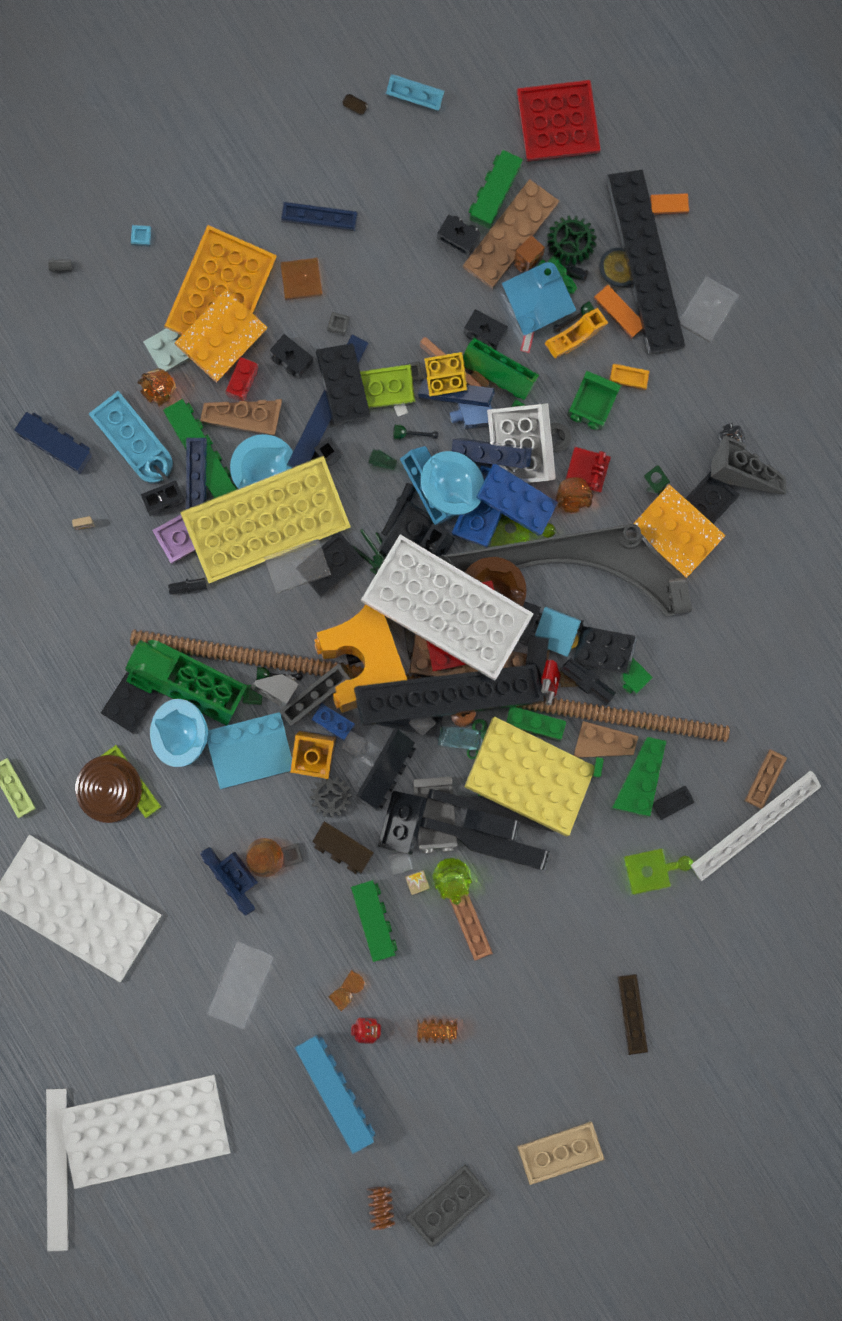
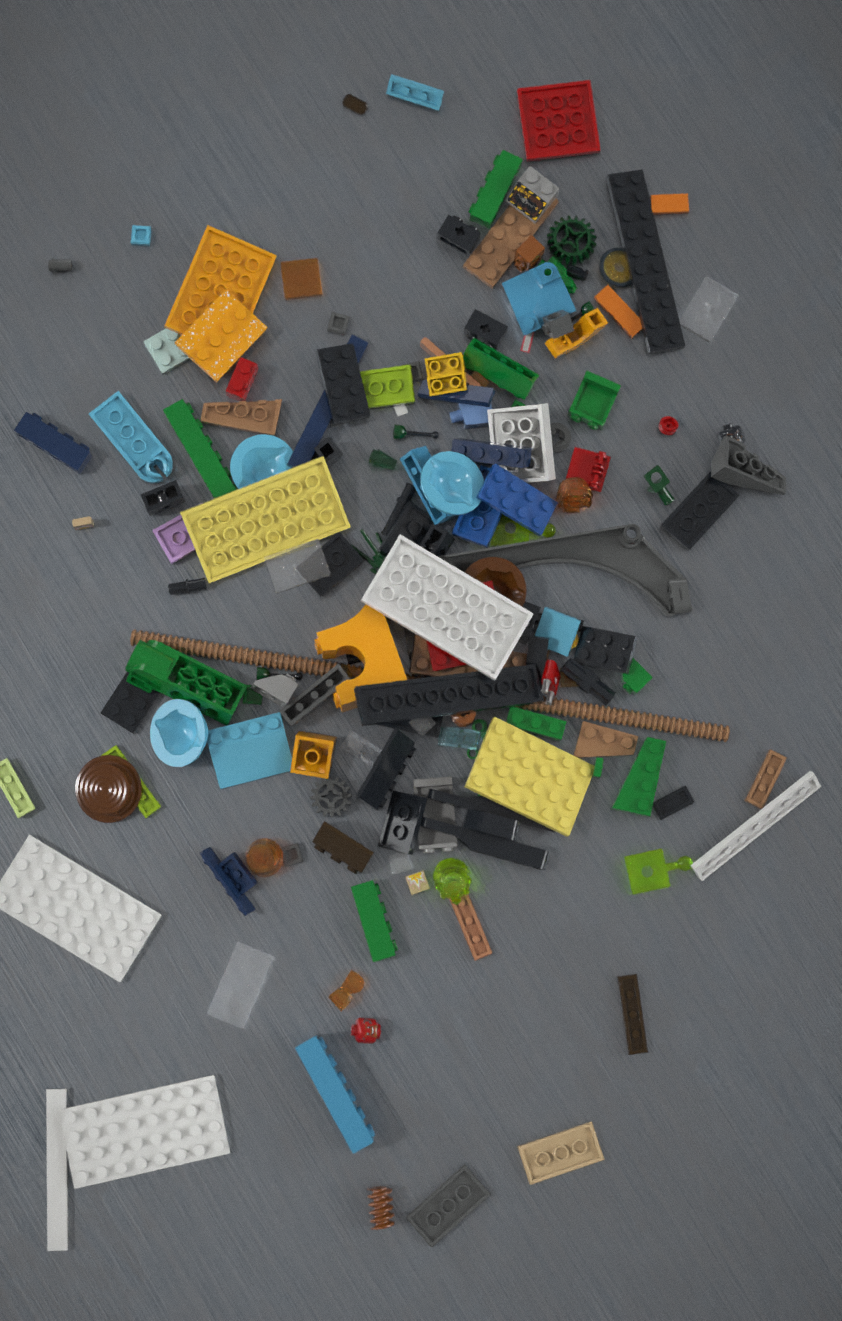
(157, 386): clear orange cone -> none
(195, 471): dark blue tile -> none
(285, 347): black brick -> none
(319, 216): dark blue tile -> none
(332, 722): blue brick -> none
(436, 1031): clear orange piece -> none
(532, 194): none -> slope
(557, 324): none -> dark grey brick
(629, 376): light orange tile -> none
(668, 425): none -> red tile
(678, 531): light orange plate -> none

